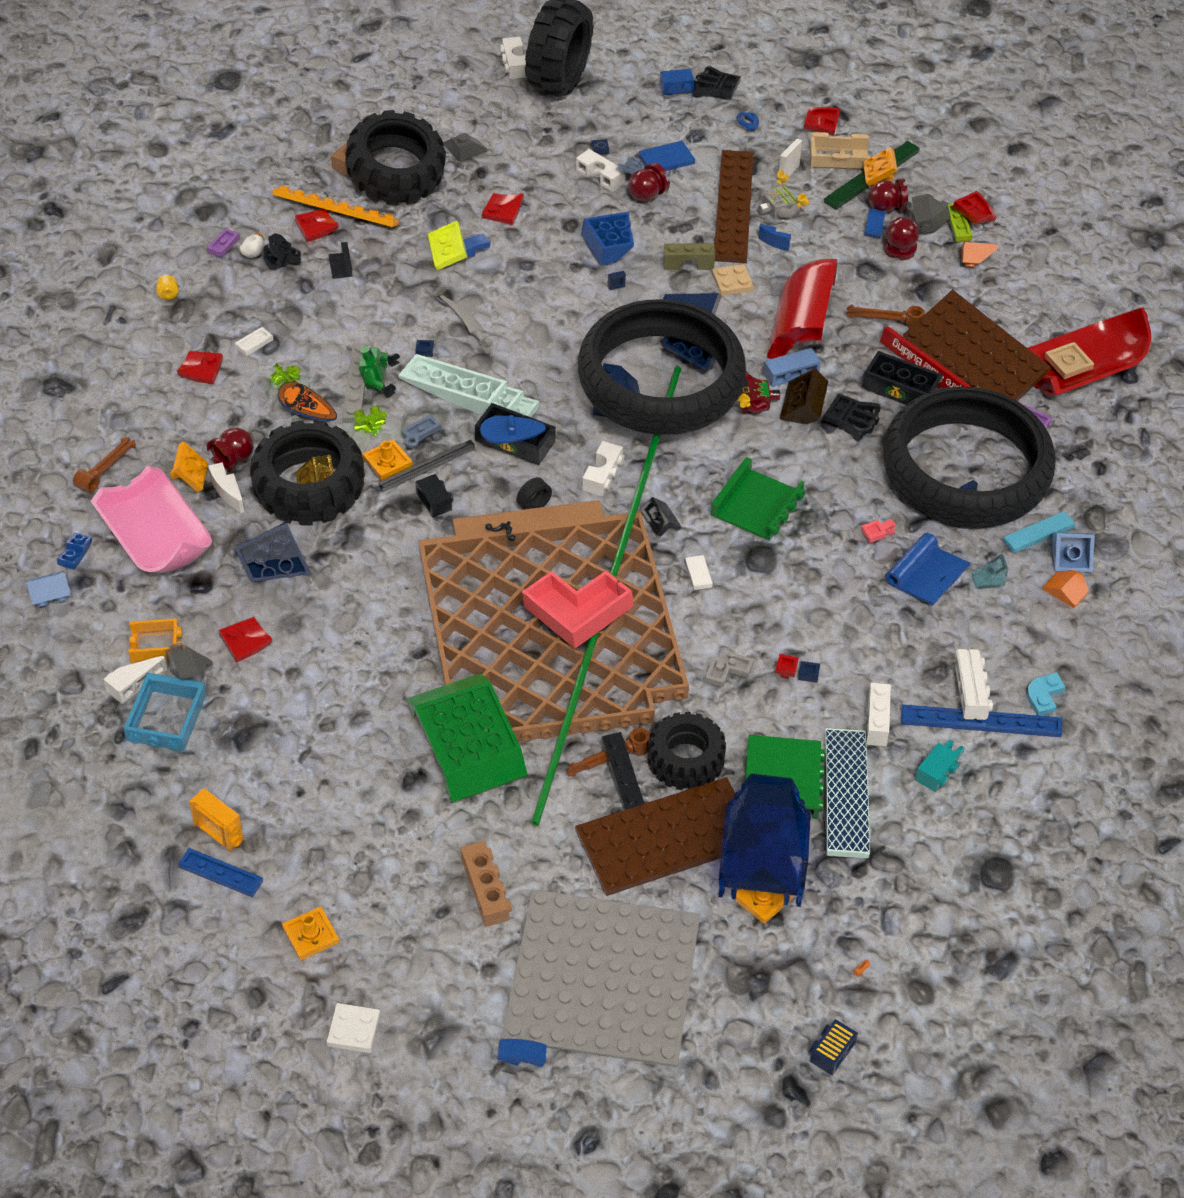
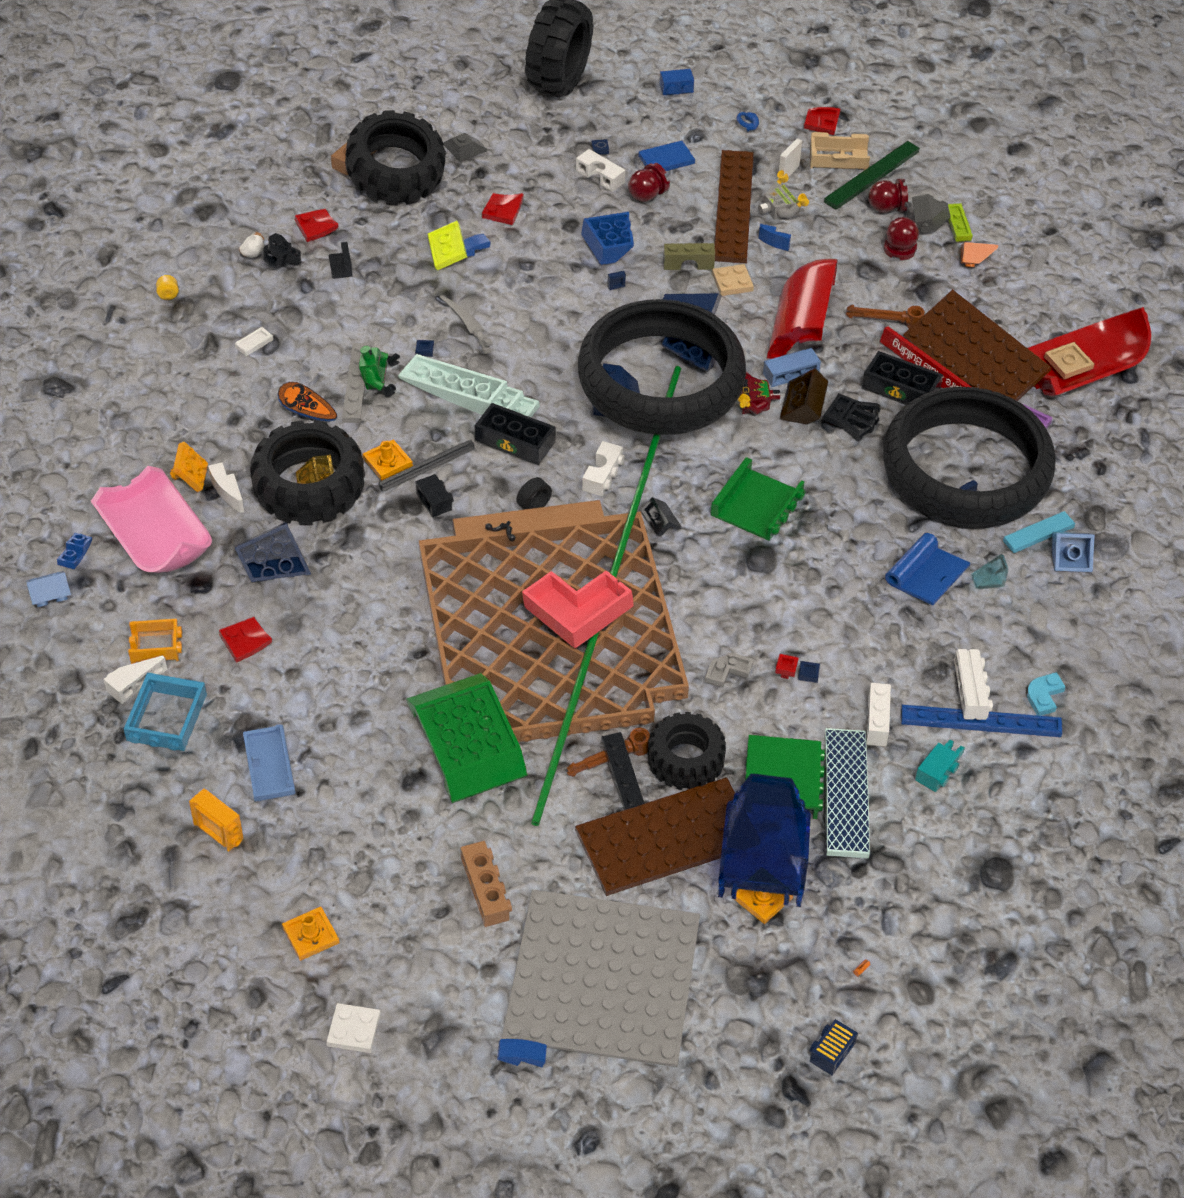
(89, 478): dark orange piece -> none
(185, 661): dark grey slope -> none
(201, 366): red plate -> none
(220, 872): blue tile -> none
(223, 242): medium lavender plate -> none
(232, 447): dark red tile -> none
(269, 763): none -> medium blue container
(289, 376): clear neon green hips -> none
(341, 207): light orange plate -> none
(370, 423): clear neon green hips -> none
(420, 430): sand blue hinge -> none
(510, 429): blue shield -> none
(513, 57): white arch -> none
(632, 165): sand blue hinge -> none
(698, 572): white tile -> none
(715, 83): black plate -> none
(874, 223): blue slope -> none
(876, 531): coral plate -> none
(880, 167): light orange plate -> none
(975, 208): red plate -> none
(1067, 587): orange slope -> none

